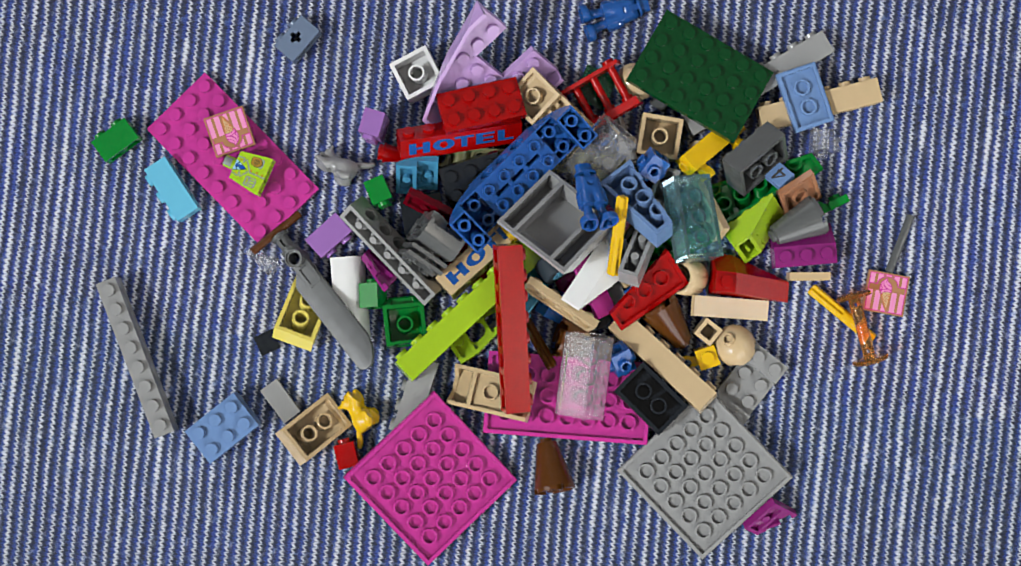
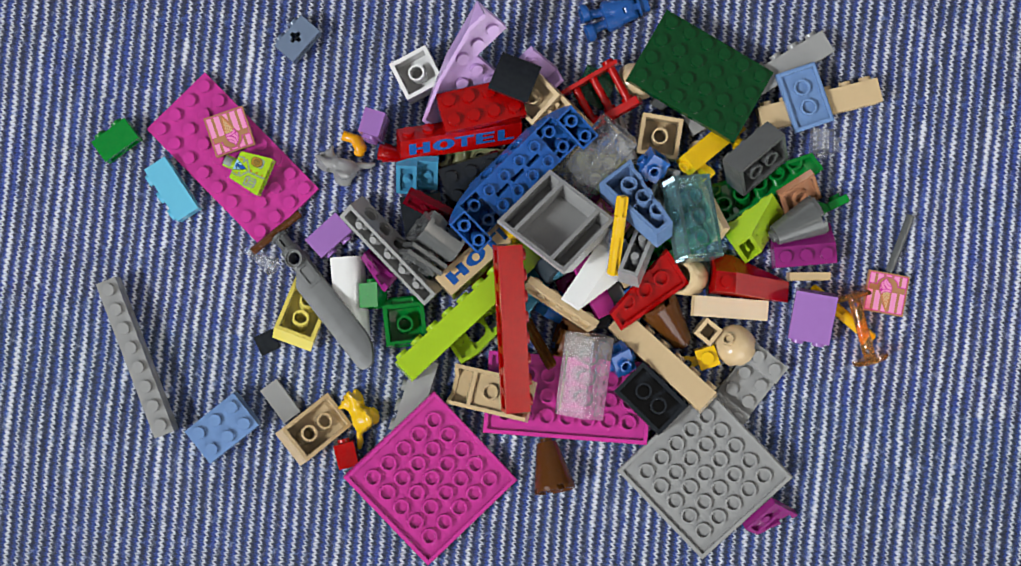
(357, 142): none -> light orange arm
(379, 192): green brick -> none
(514, 77): none -> black slope
(592, 195): blue piece -> none
(779, 176): medium blue tile -> none
(812, 317): none -> medium lavender brick

